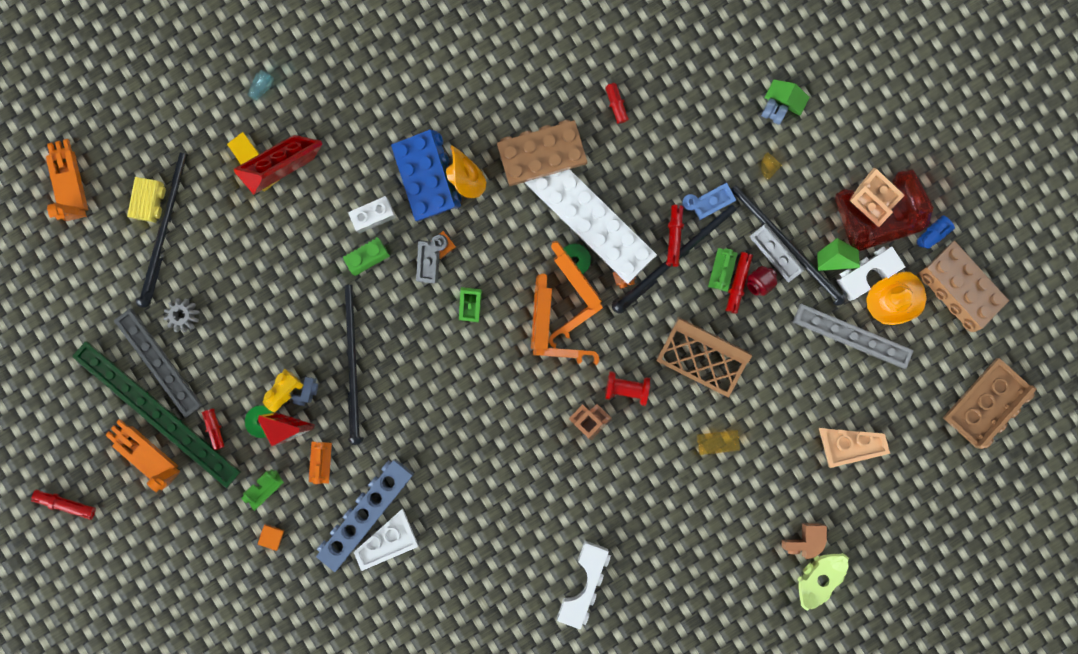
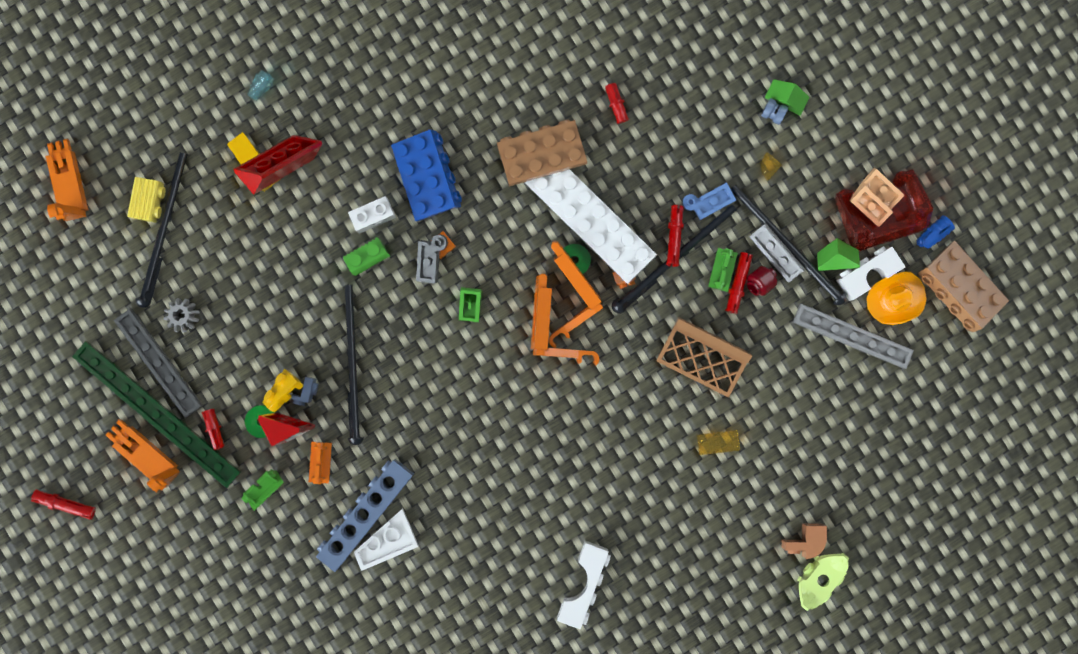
(270, 537): orange tile -> none
(465, 175): light orange hat -> none
(590, 421): nougat brick -> none
(627, 388): red piece -> none
(852, 446): light nougat wing -> none
(989, 404): medium nougat bracket -> none

